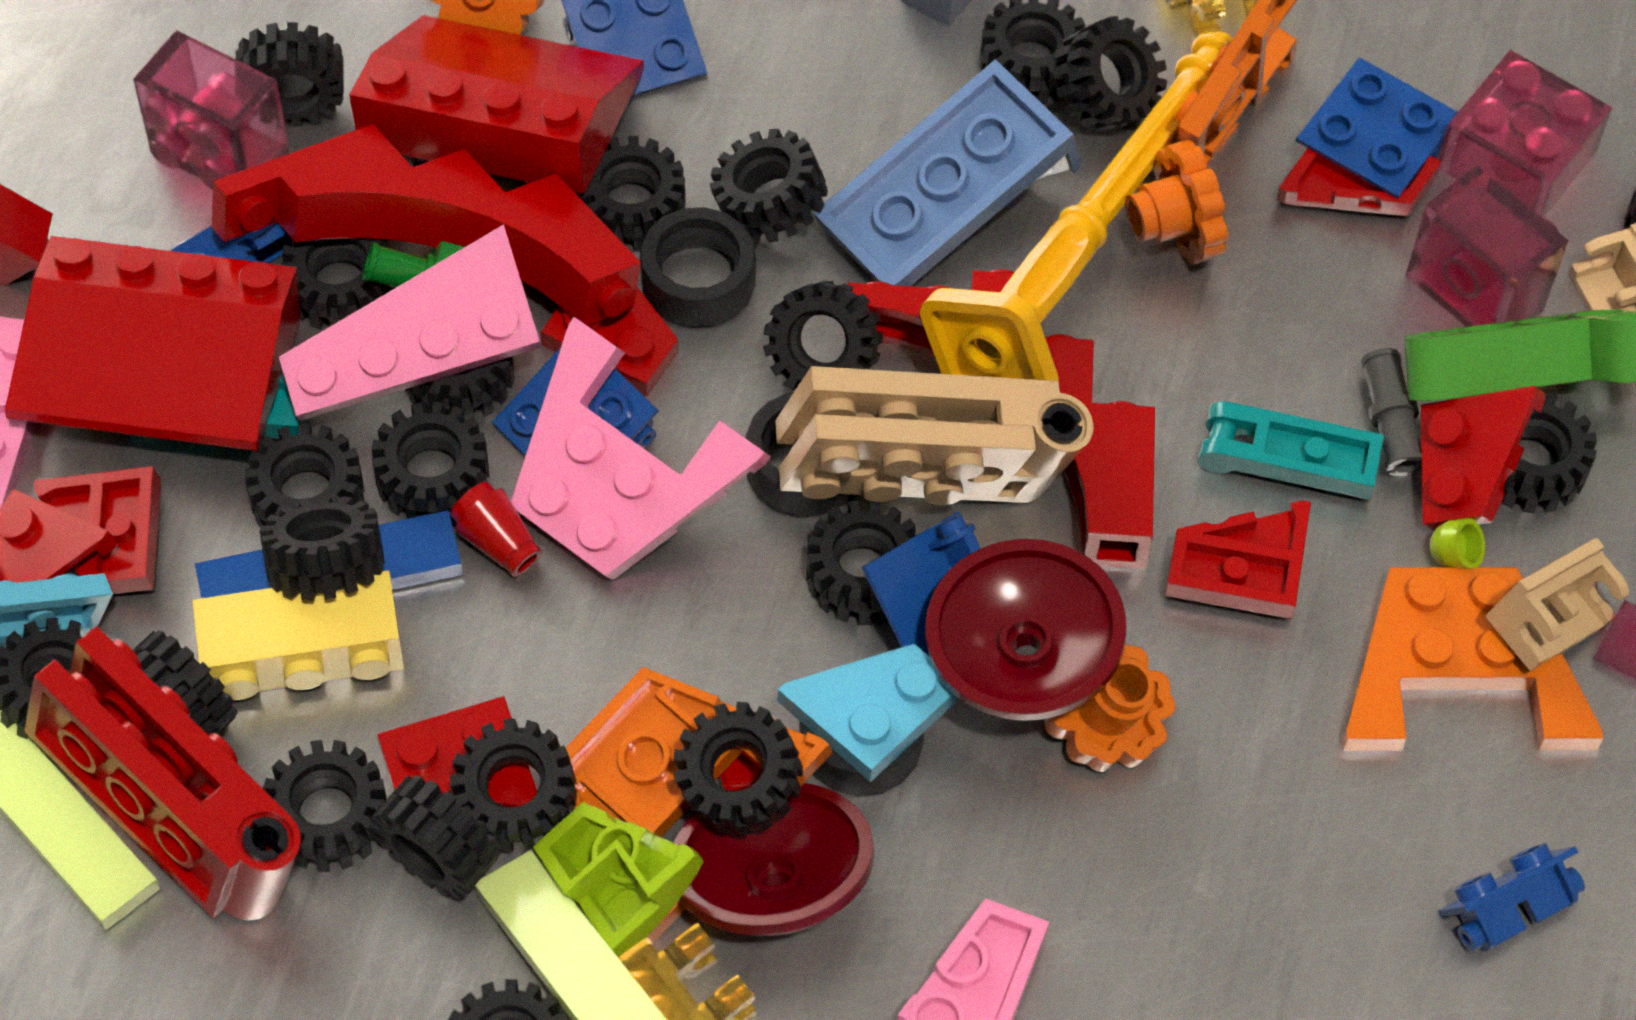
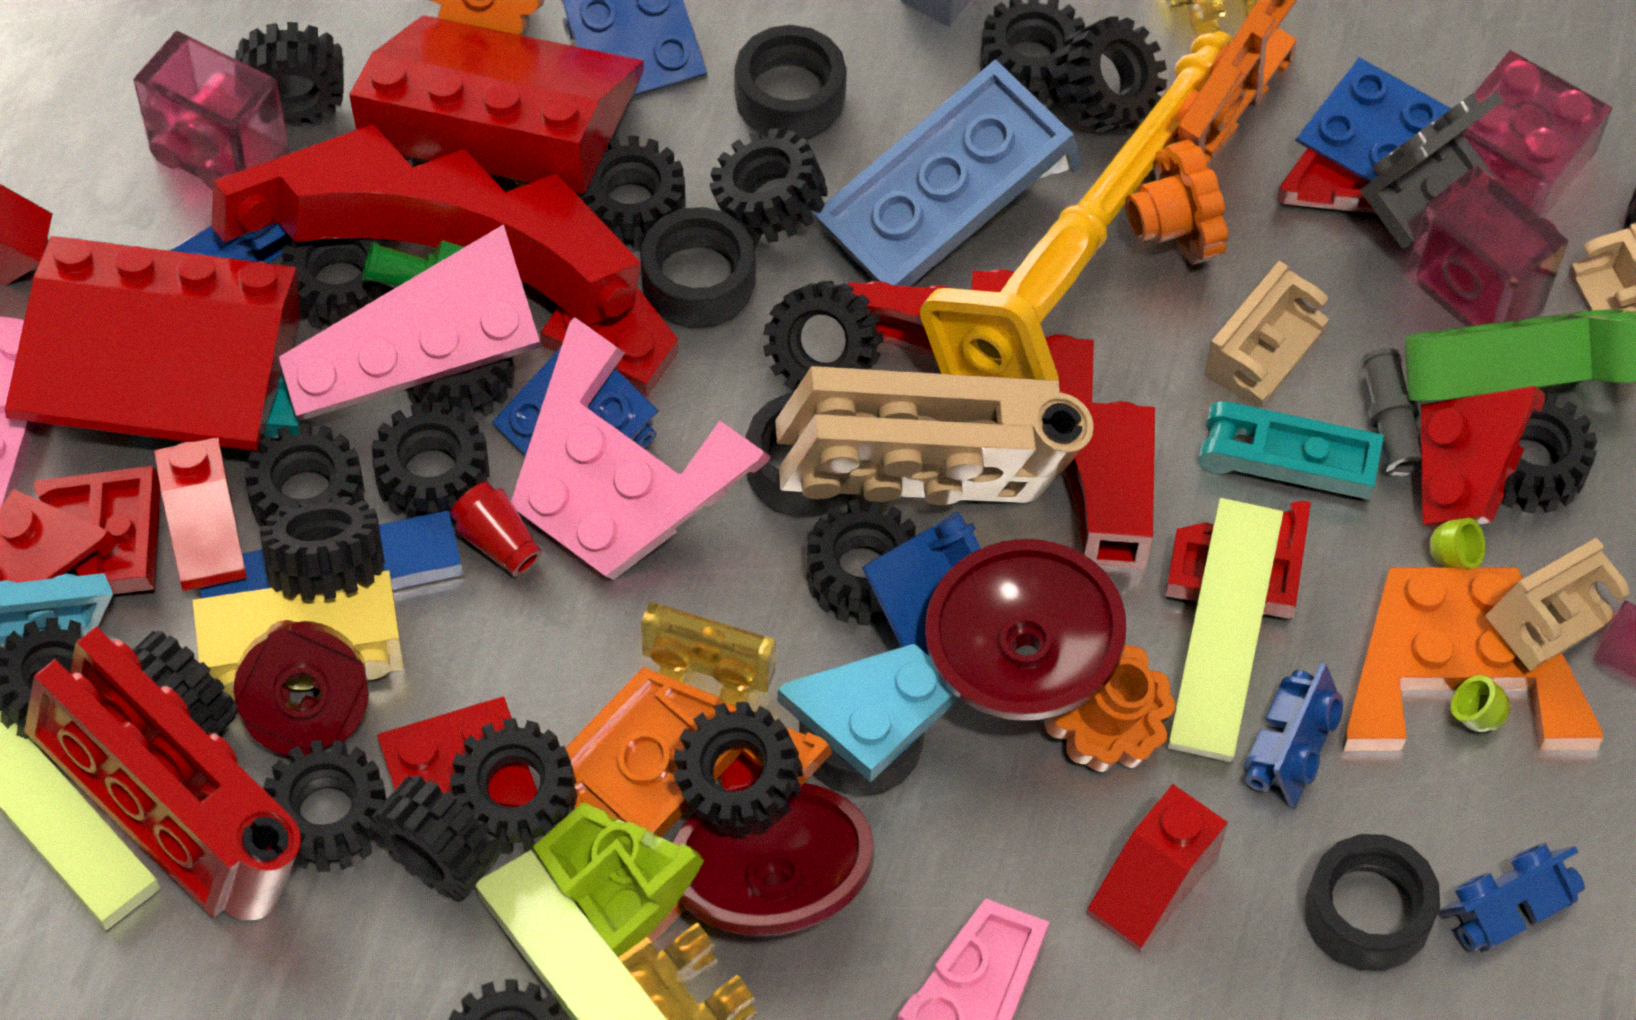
(200, 514): none -> slope
(287, 652): none -> dark red plate
(694, 643): none -> clear yellow plate
(796, 47): none -> black tyre
(1158, 867): none -> red slope
(1225, 630): none -> yellowish green tile
(1267, 336): none -> tan hinge
(1306, 711): none -> blue hinge
(1391, 859): none -> black tyre
(1425, 168): none -> dark grey bracket
(1480, 704): none -> lime hinge

